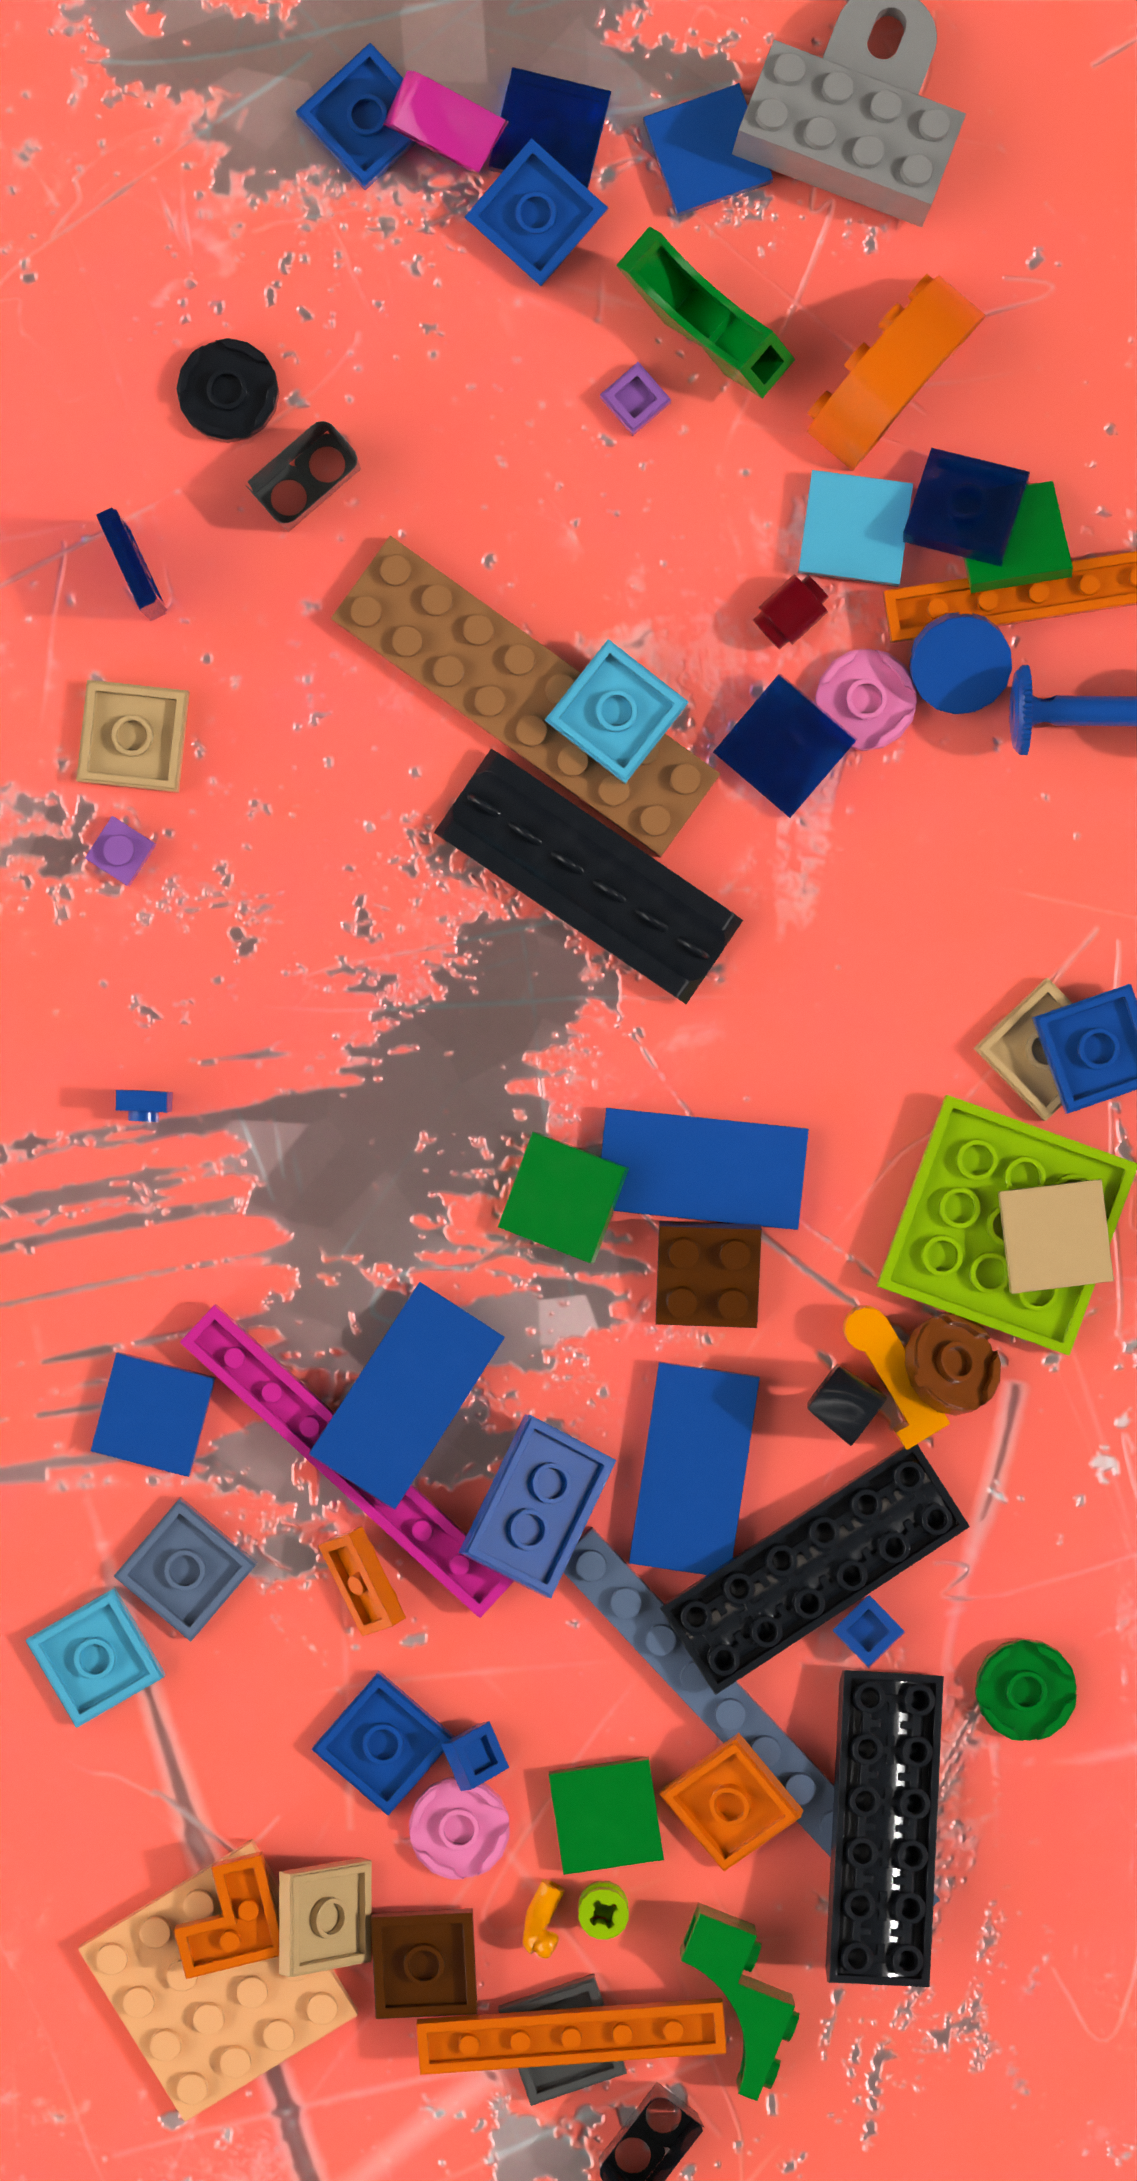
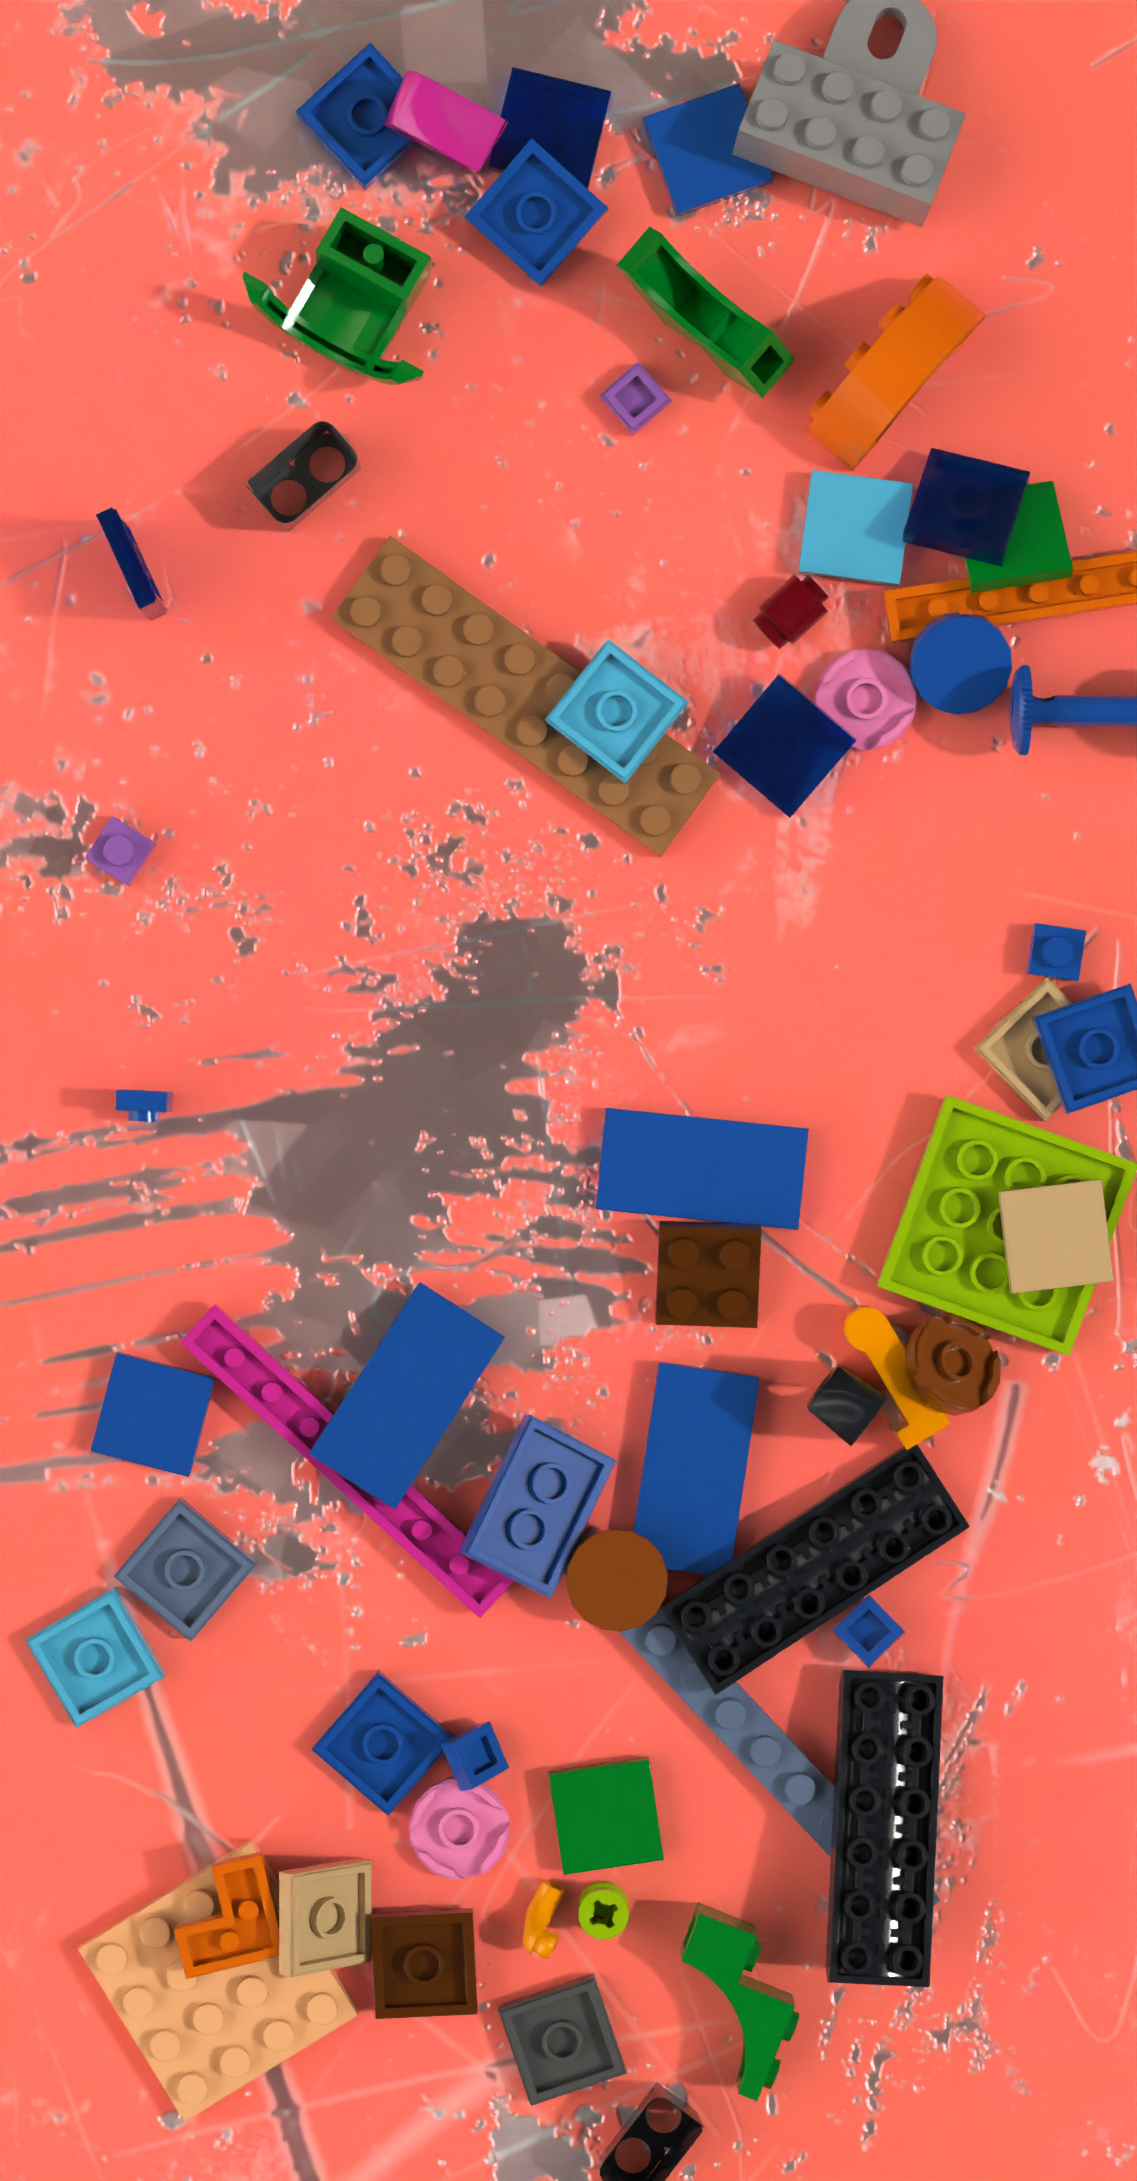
(133, 736): tan tile -> none
(228, 390): black tile -> none
(352, 298): none -> green piece
(362, 1581): orange plate -> none
(563, 1197): green tile -> none
(571, 2036): orange plate -> none
(588, 876): black plate -> none
(616, 1579): none -> dark orange tile
(731, 1802): orange tile -> none
(1026, 1690): green tile -> none
(1056, 952): none -> blue plate

